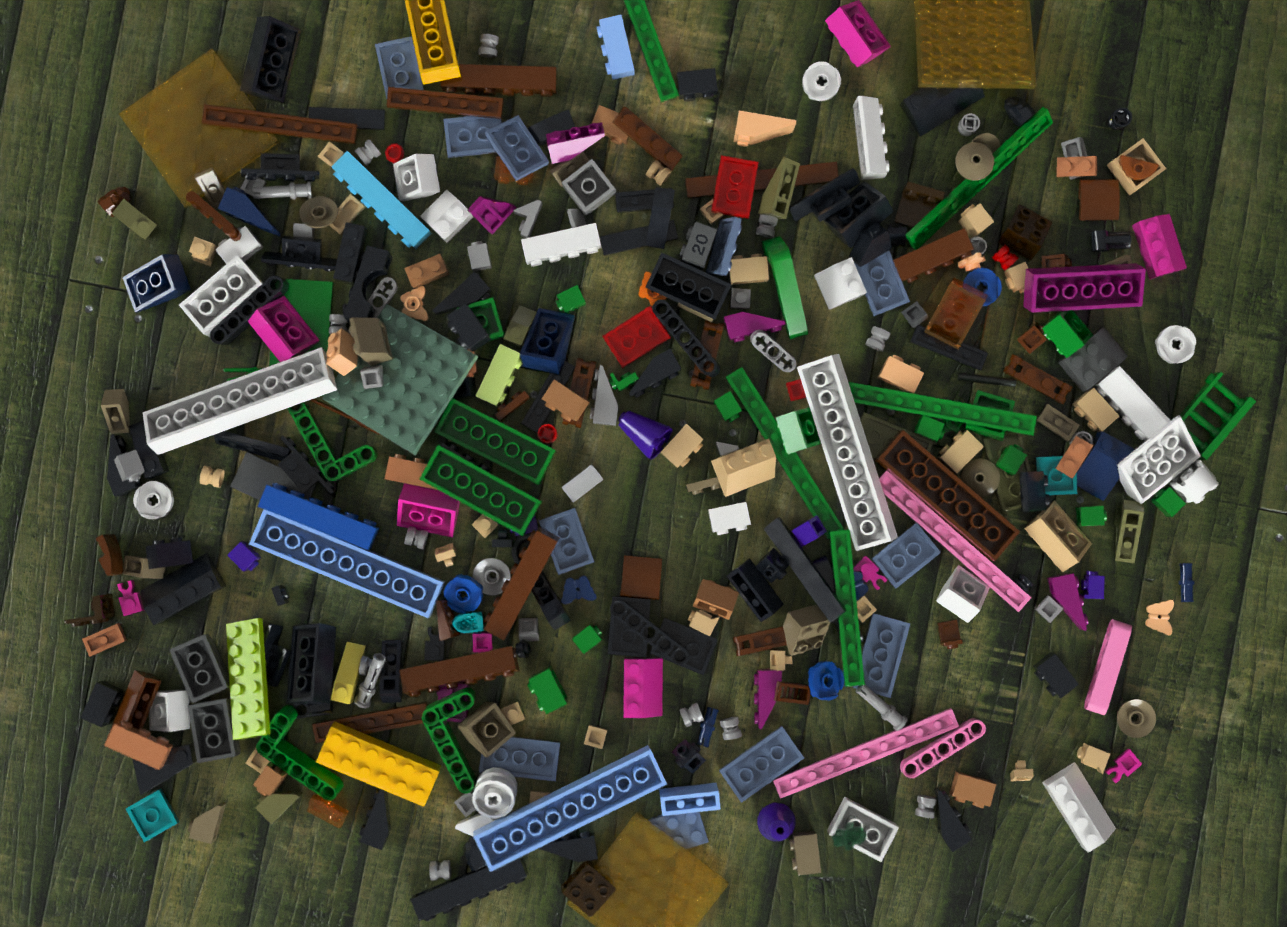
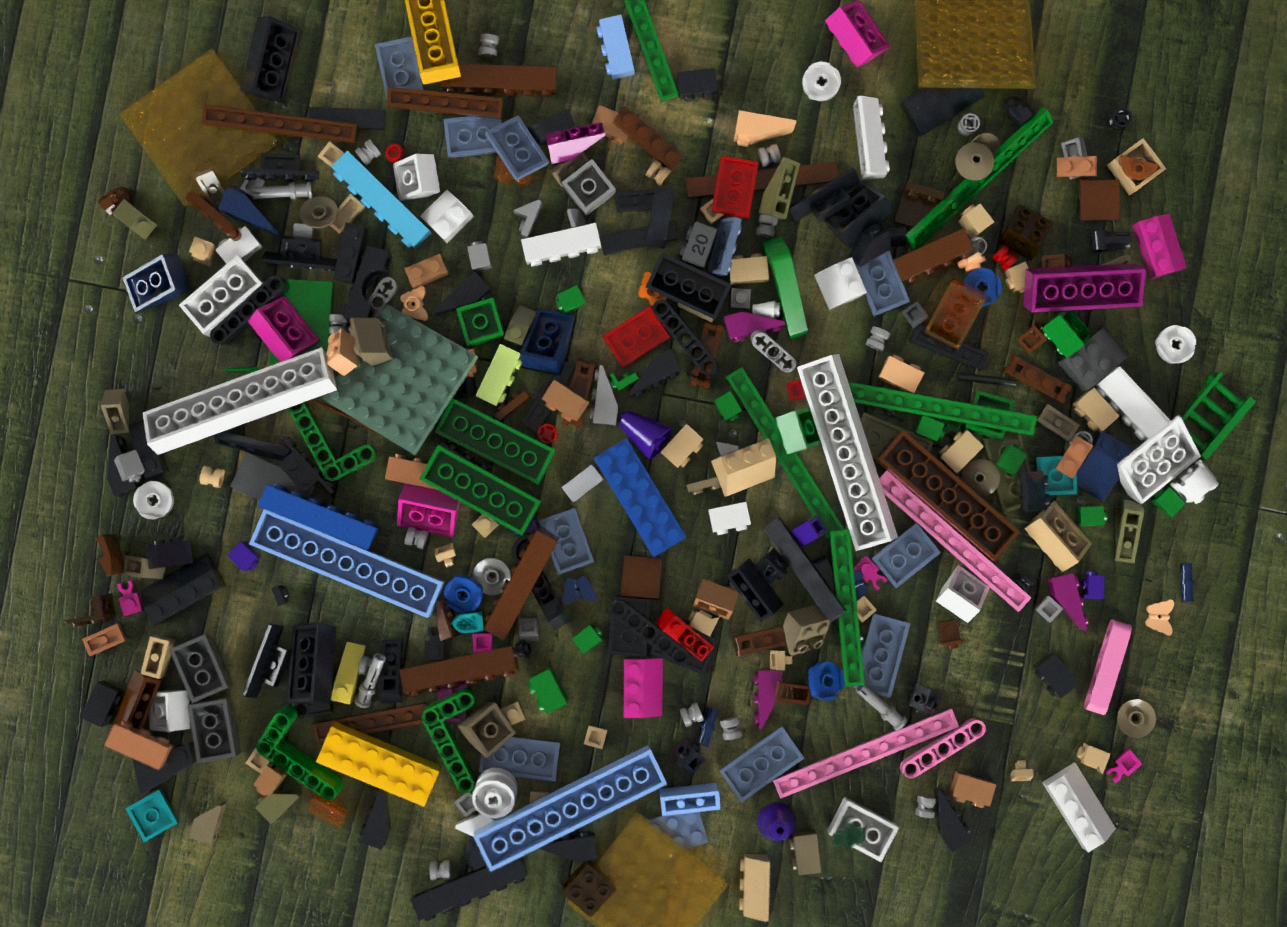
(157, 656): none -> tan brick
(247, 679): lime plate -> none
(372, 376): light grey slope -> none
(468, 327): black brick -> none
(491, 212): magenta wing -> none
(502, 540): black tile -> none
(640, 497): none -> blue brick
(684, 634): none -> red slope
(755, 886): none -> tan slope
(767, 309): none -> white cone
(769, 155): none -> light grey wheel
(924, 699): none -> black brick

